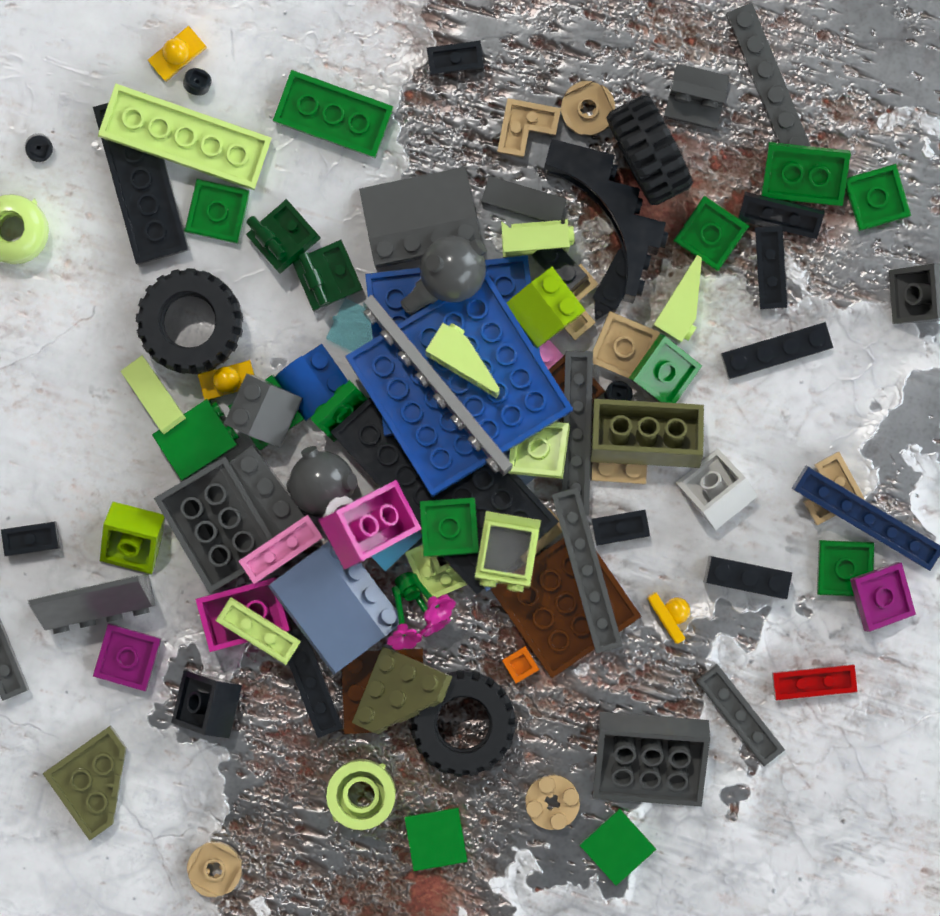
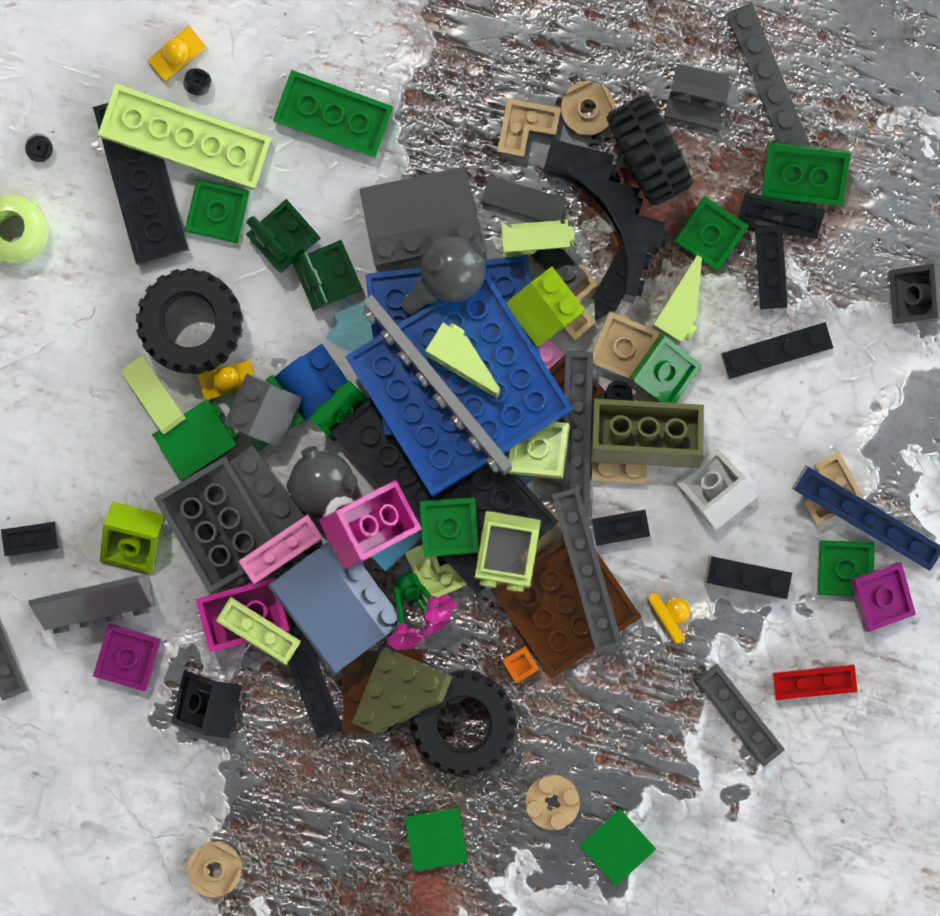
(91, 781): olive plate -> none
(356, 816): yellowish green piece -> none
(455, 58): black plate -> none
(651, 759): dark grey slope -> none
(877, 197): green tile -> none

